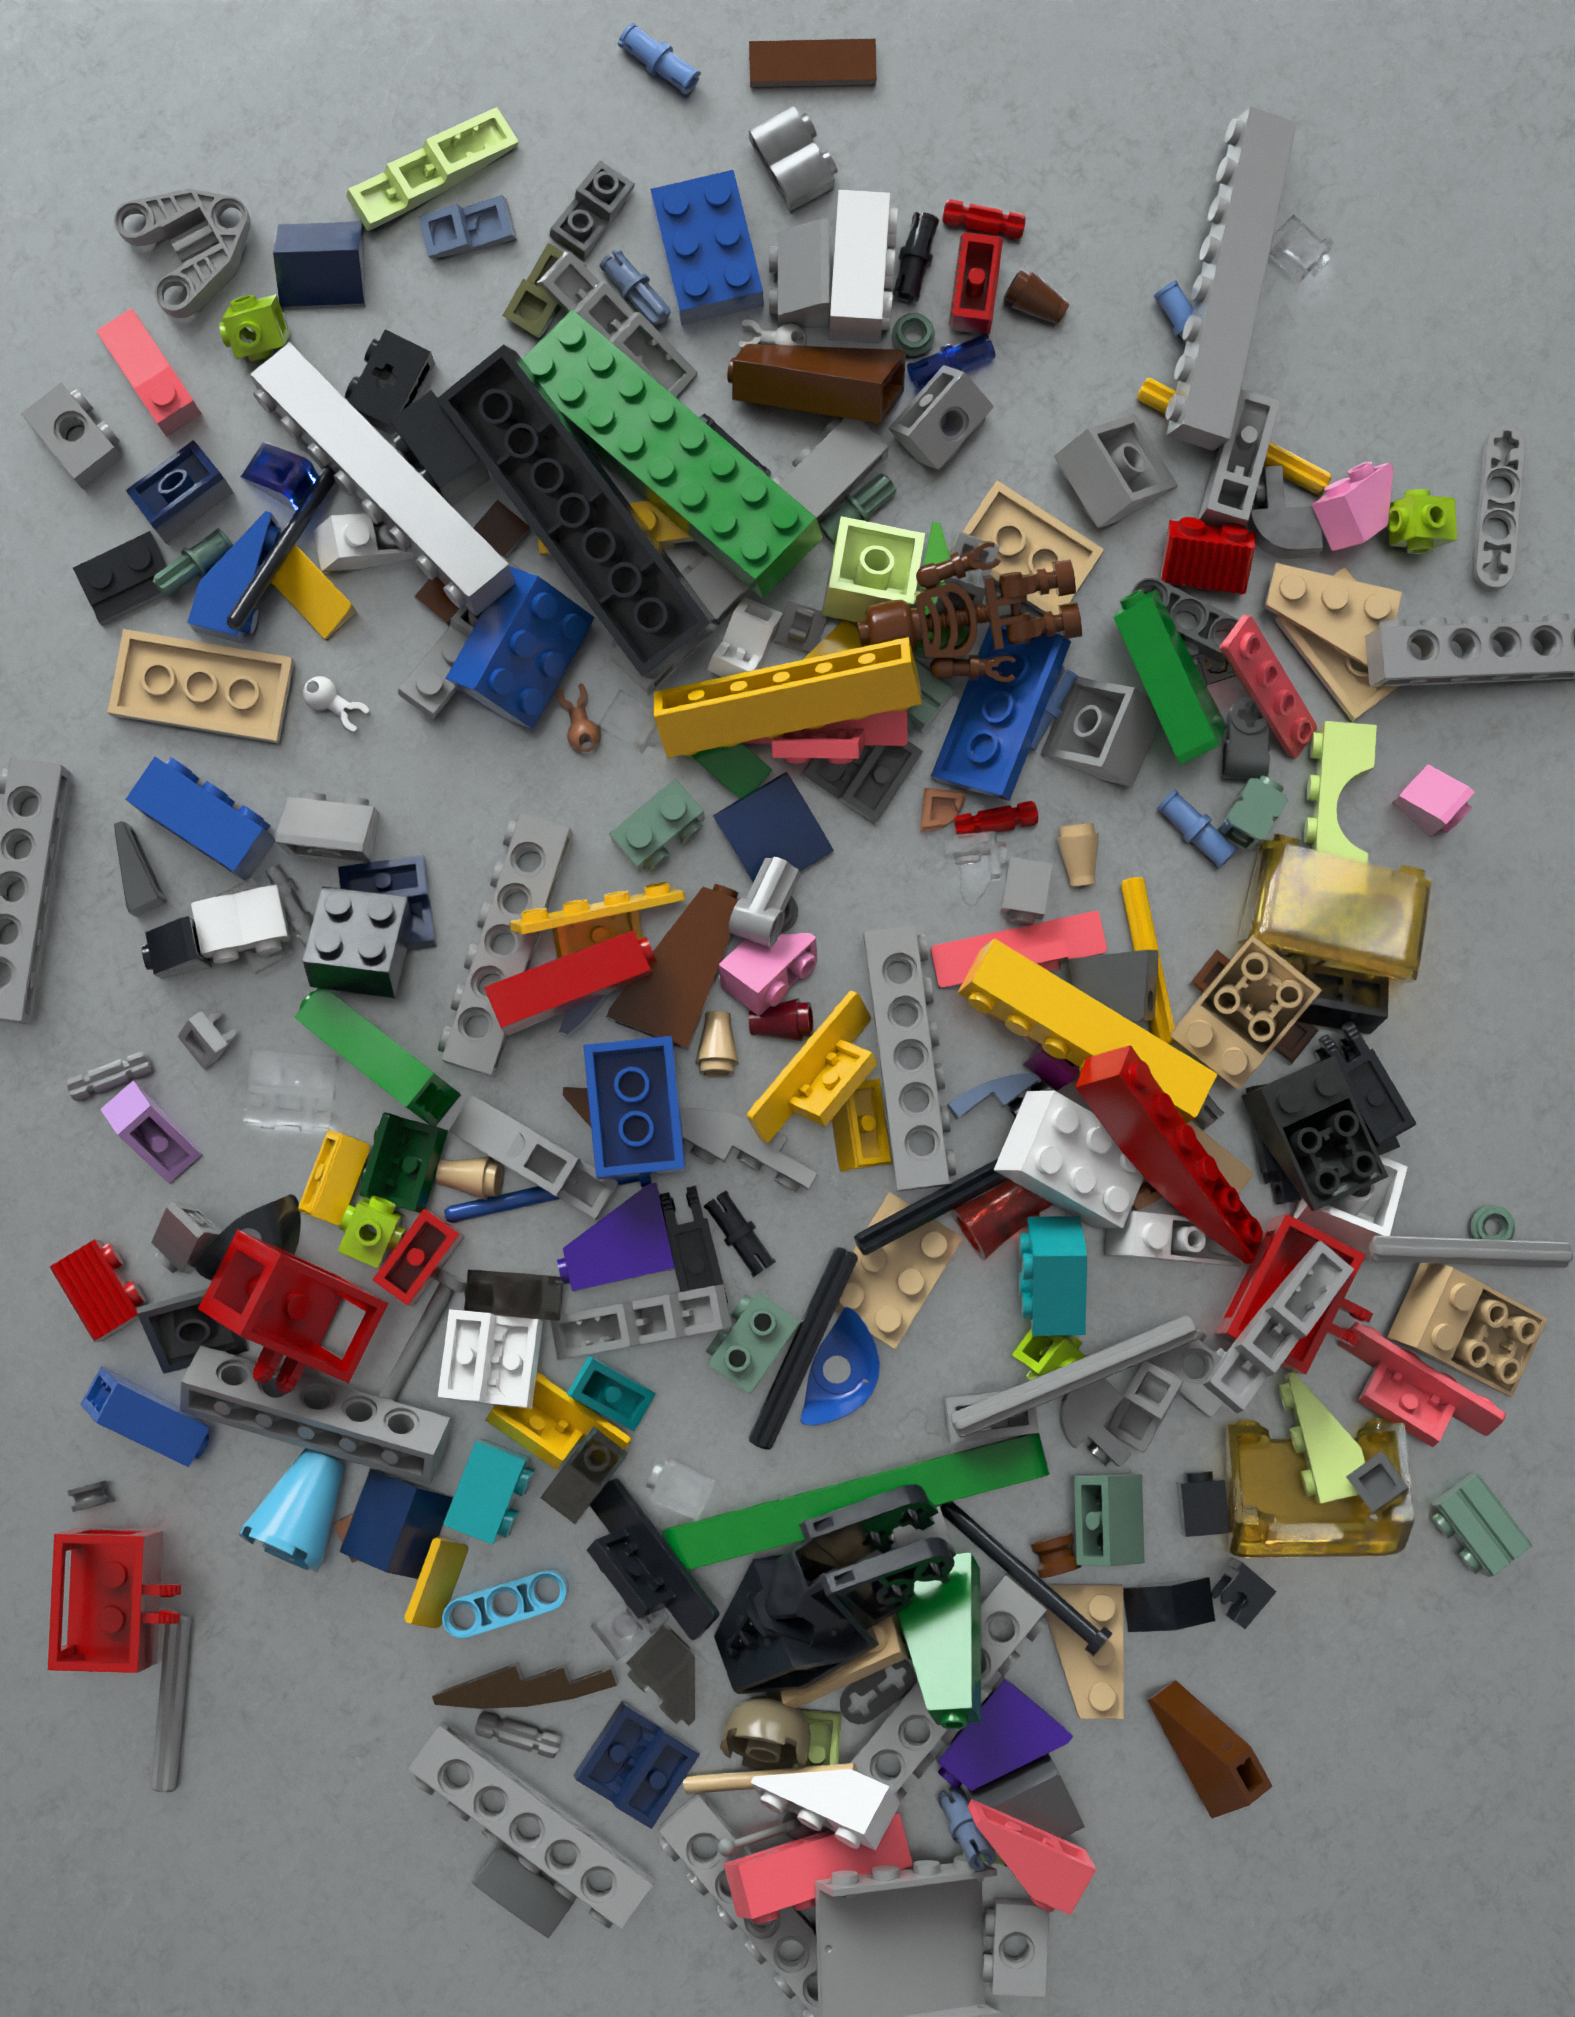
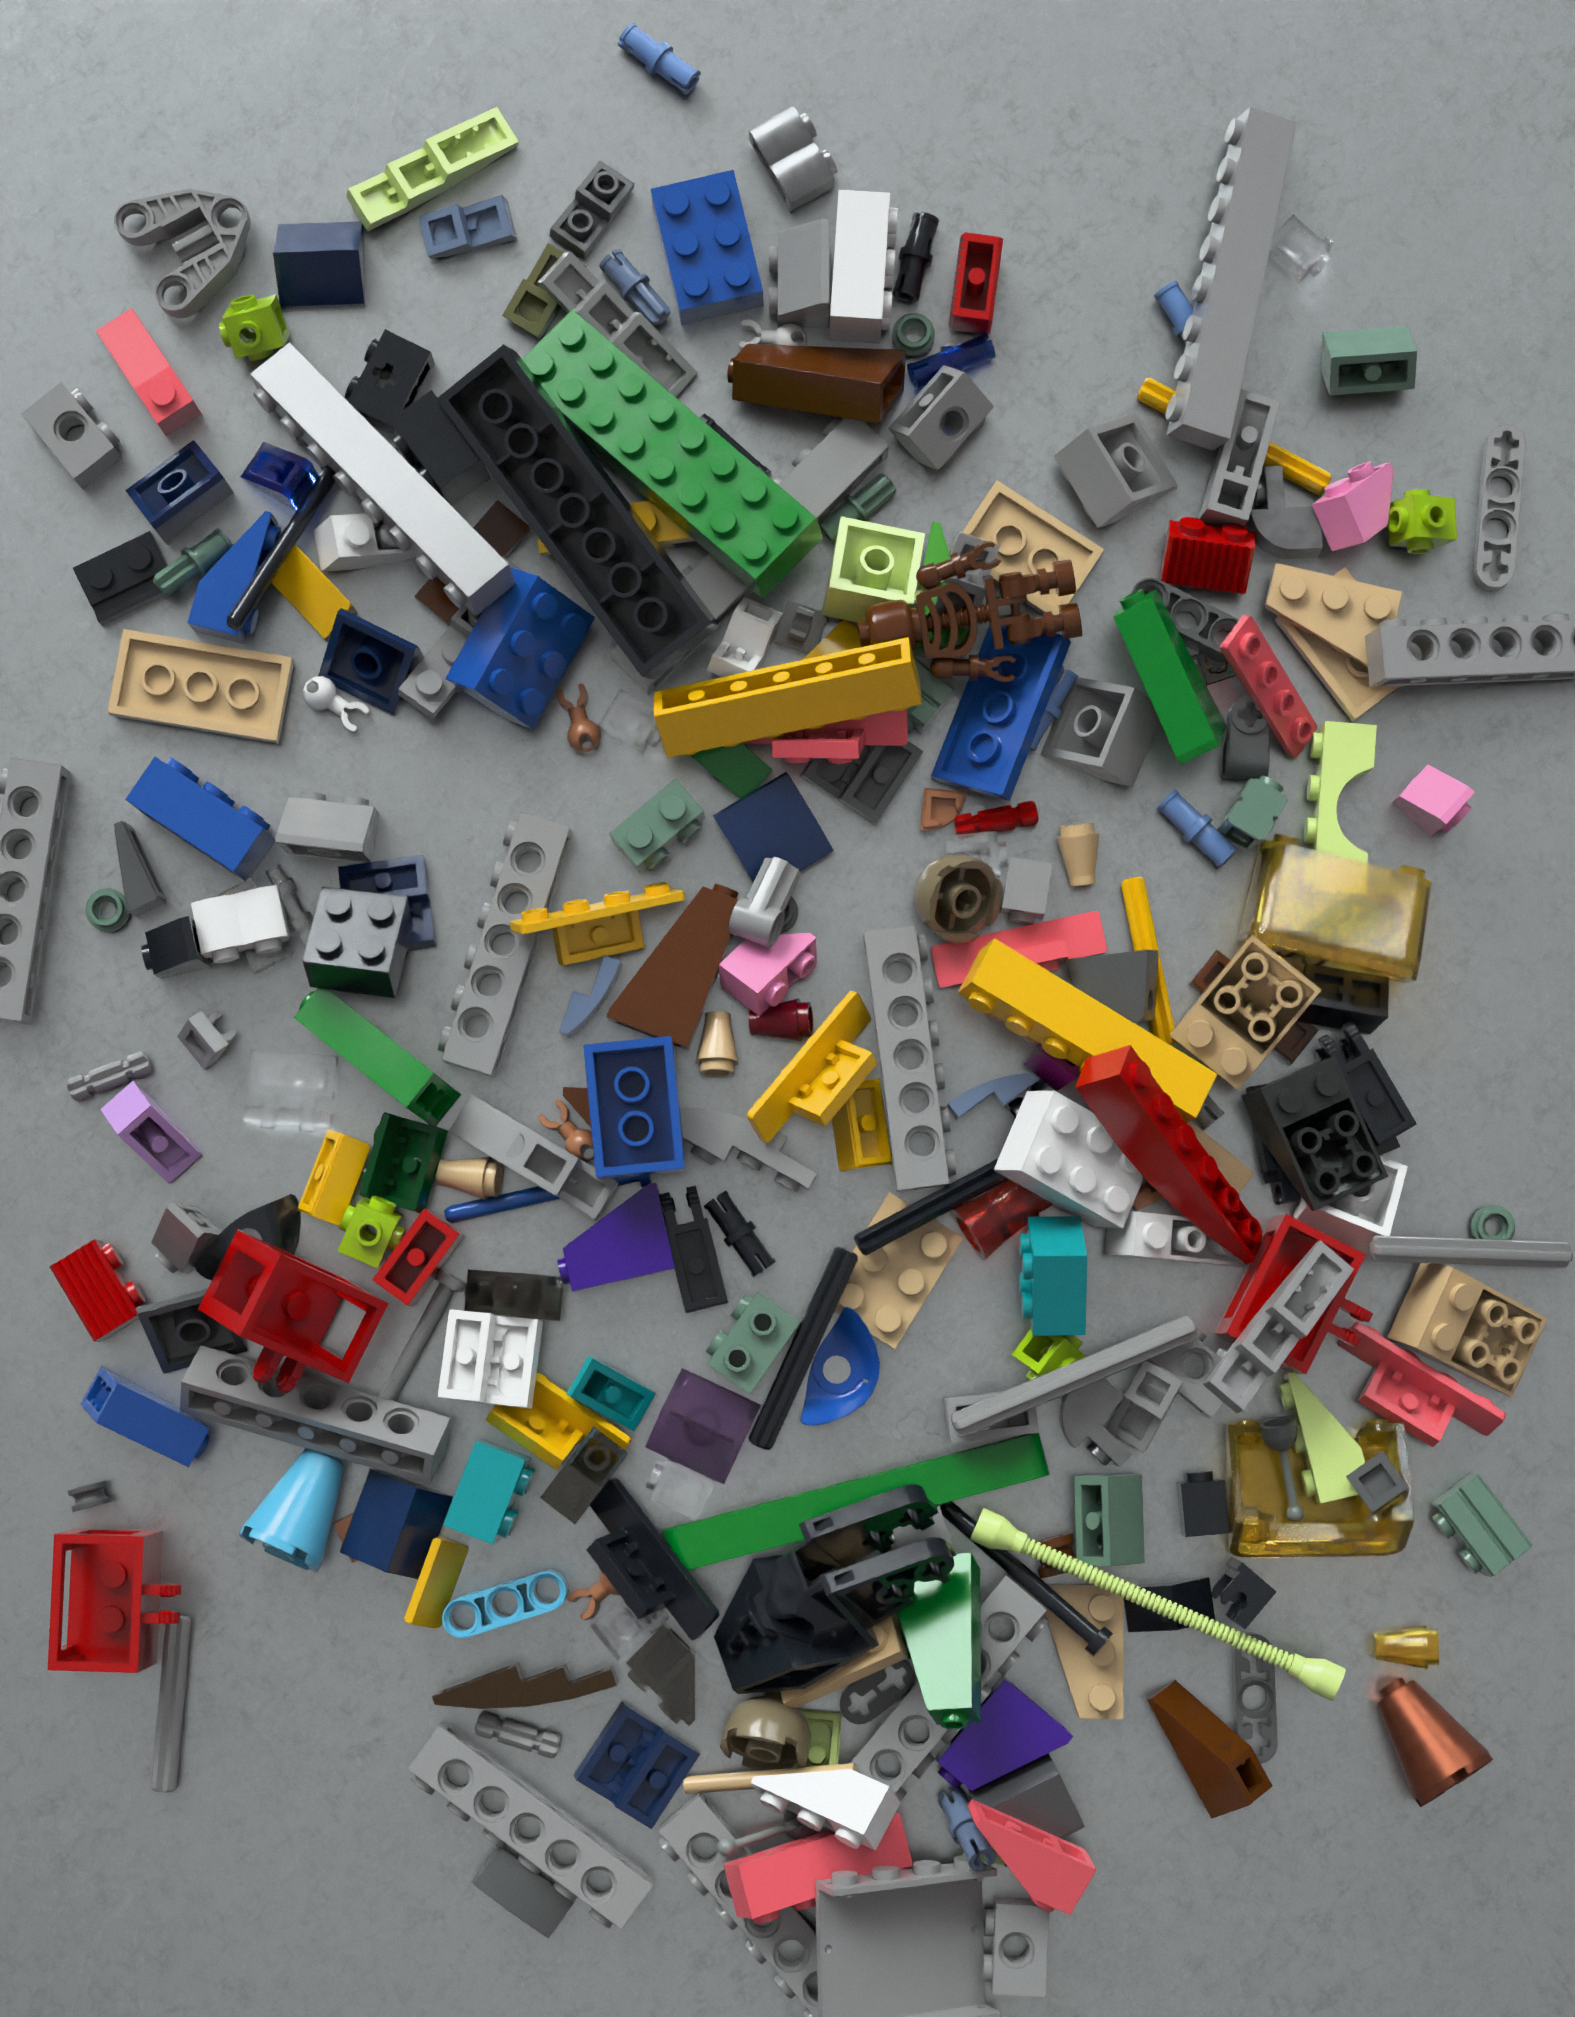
(95, 905): none -> sand green plate
(368, 661): none -> dark blue slope
(569, 981): red slope -> none
(576, 1140): none -> nougat arm
(598, 1593): none -> nougat arm
(641, 1322): light grey slope -> none
(702, 1425): none -> clear purple slope
(812, 62): reddish brown tile -> none
(958, 897): none -> dark tan cylinder
(984, 218): red axle -> none
(1036, 297): reddish brown cone -> none
(1245, 1731): none -> dark grey beam
(1279, 1435): none -> hinge
(1316, 1674): none -> yellowish green hose
(1368, 360): none -> sand green brick
(1409, 1647): none -> clear yellow cone
(1428, 1741): none -> copper cone

